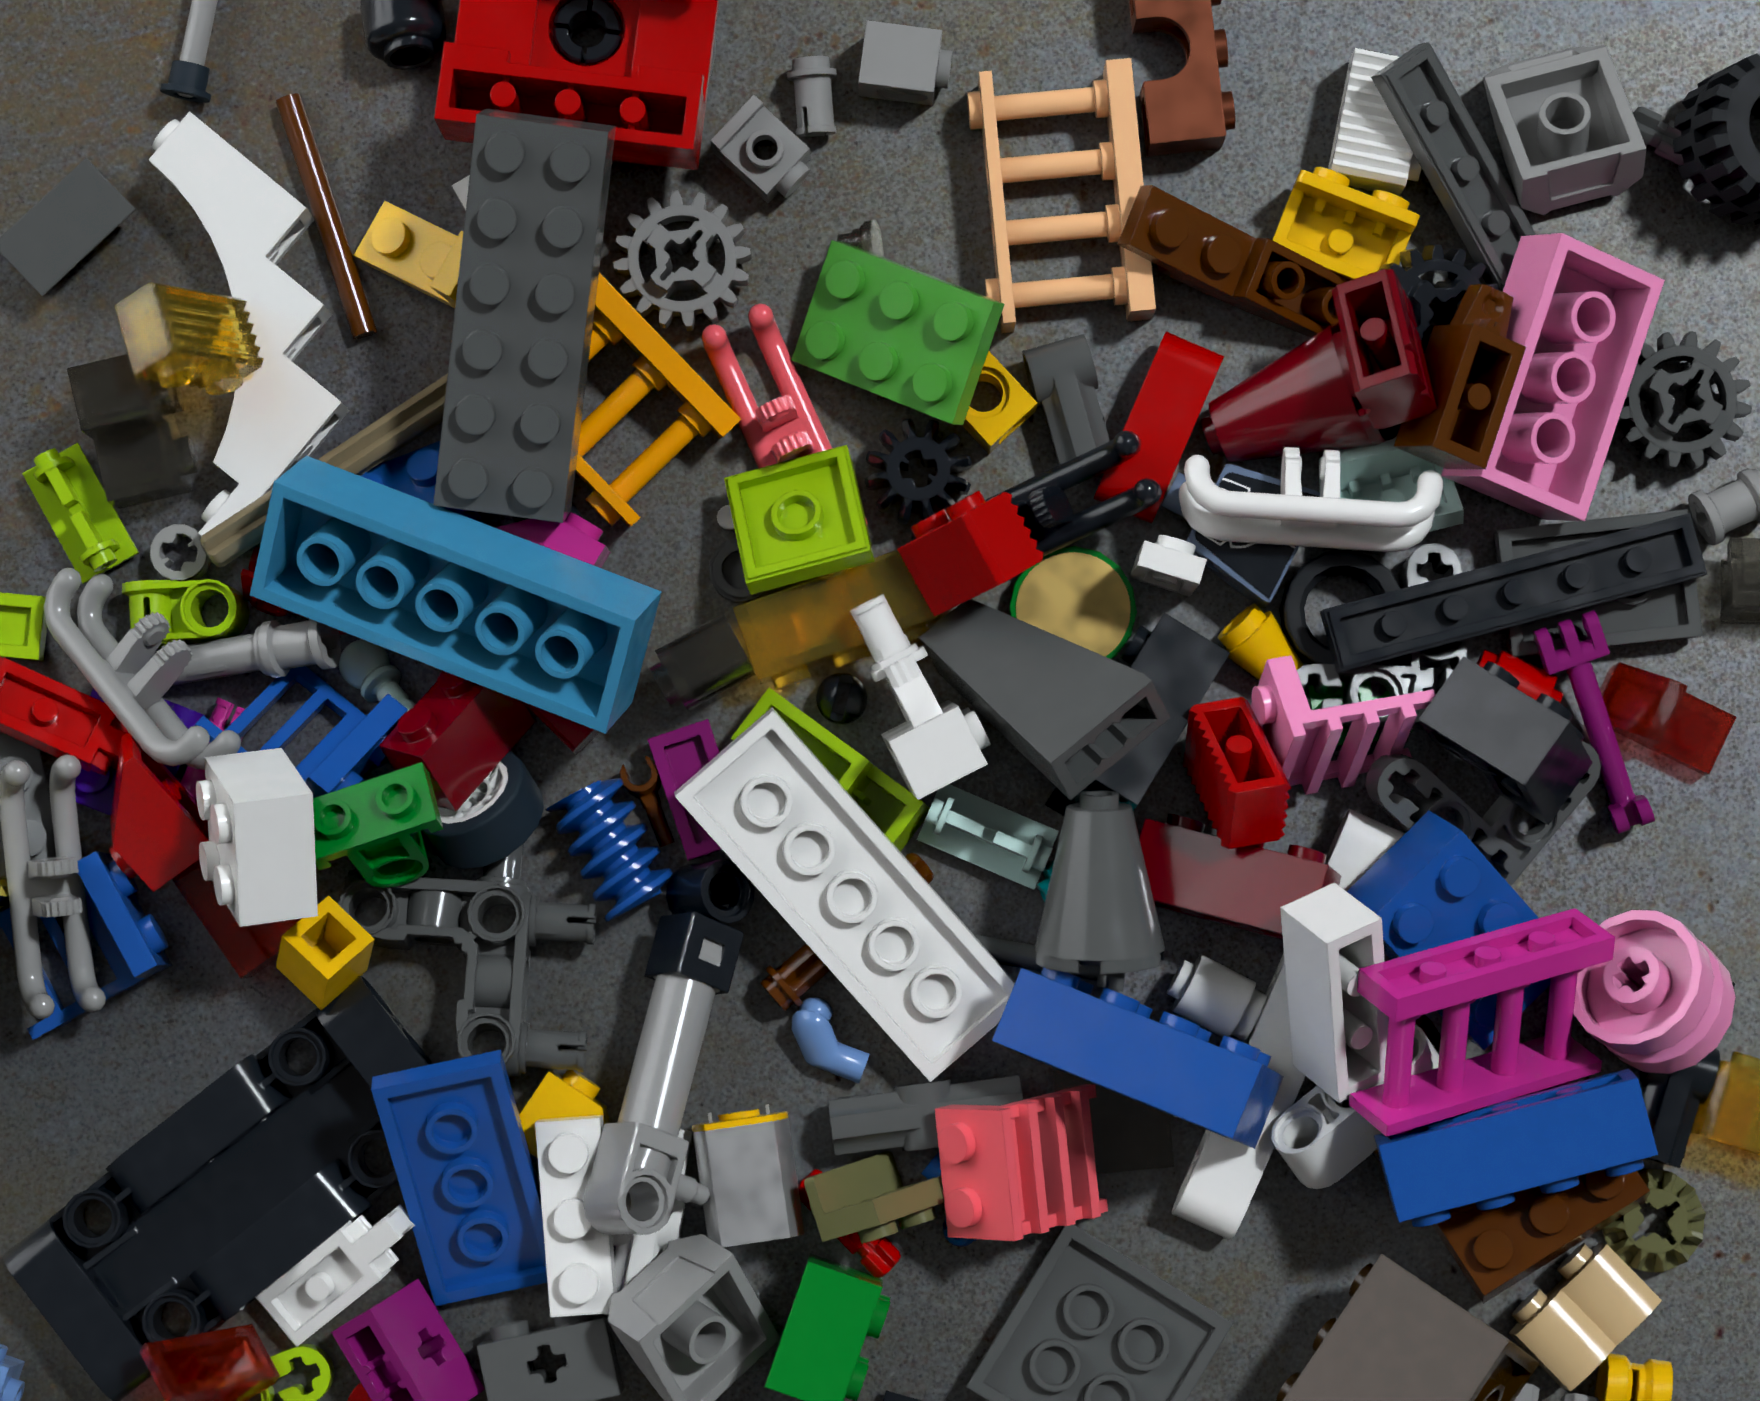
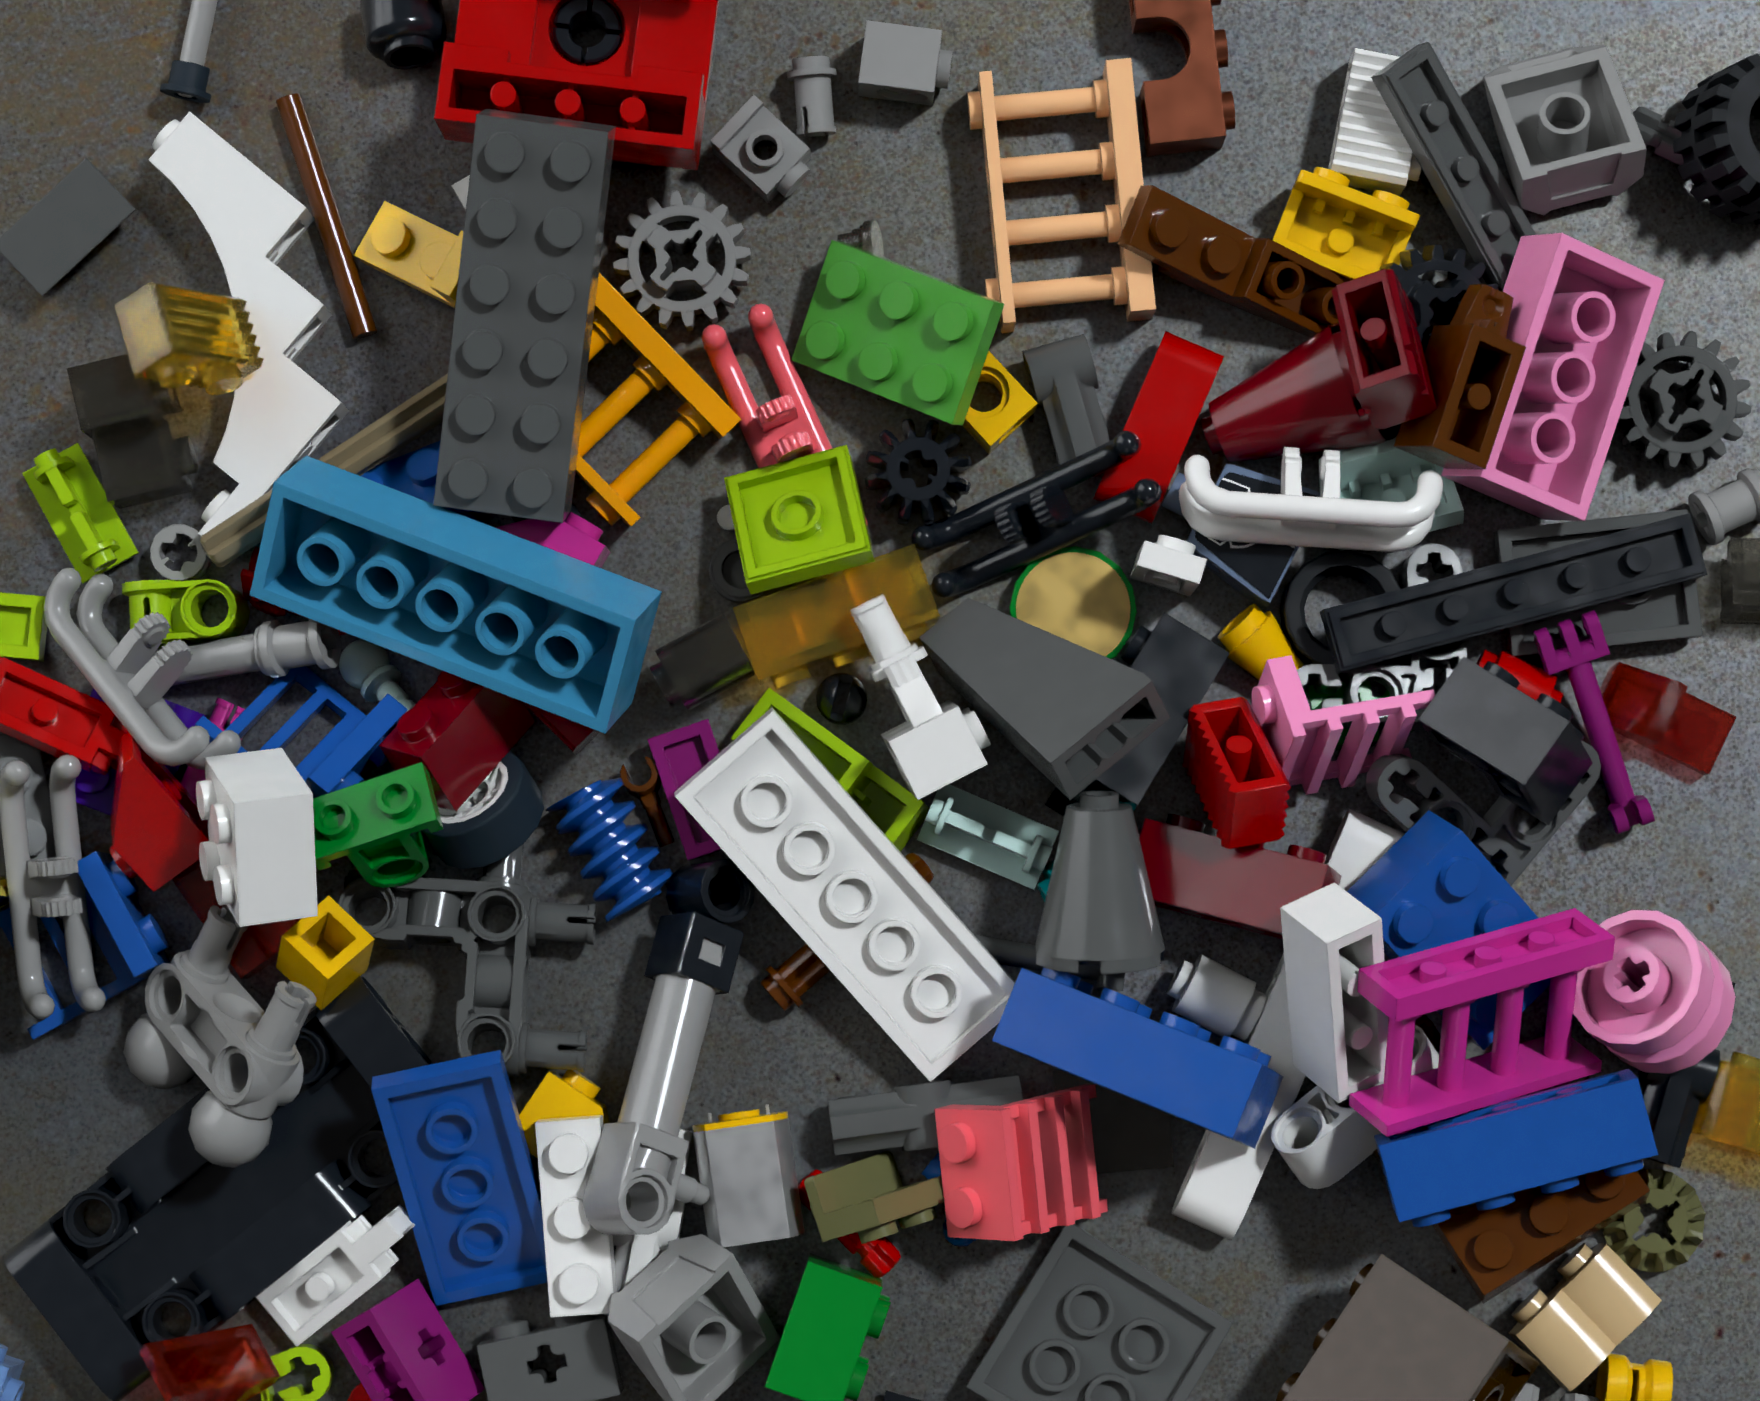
(213, 1028): none -> light grey piece
(819, 1044): medium blue arm -> none
(969, 551): red brick -> none

